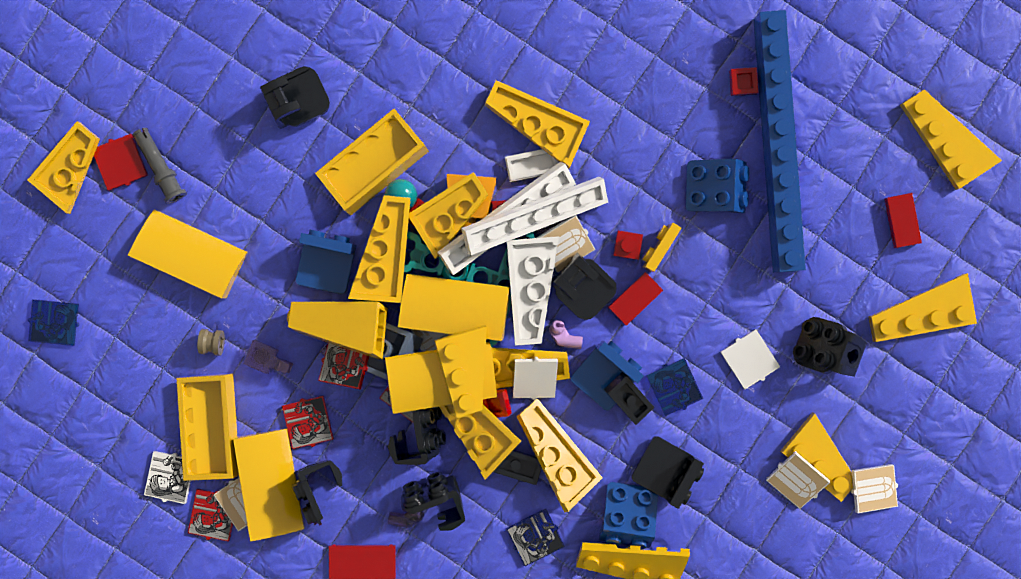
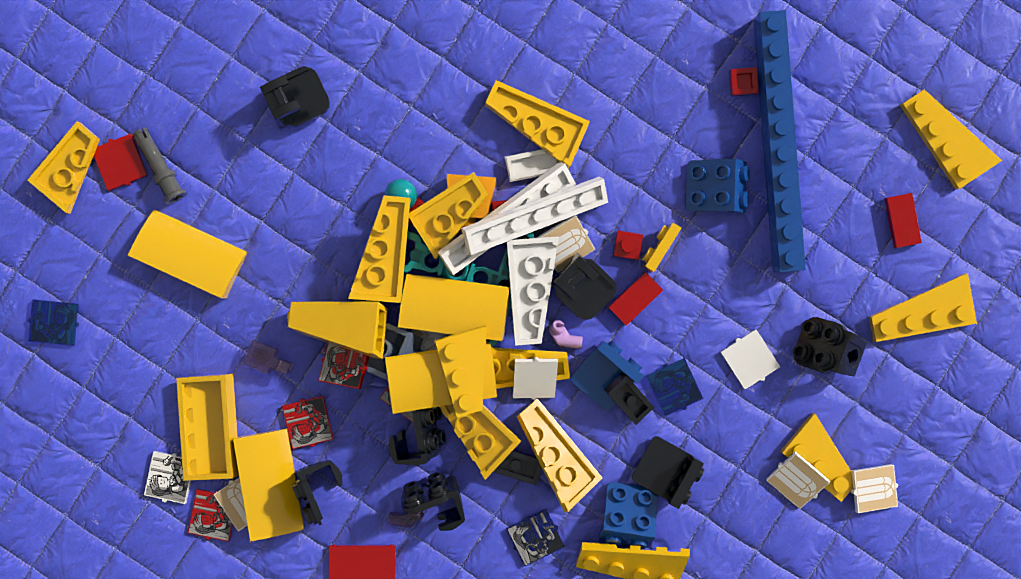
(211, 342): dark tan wheel -> none
(325, 262): blue bracket -> none
(372, 162): yellow slope -> none
(499, 405): red plate -> none

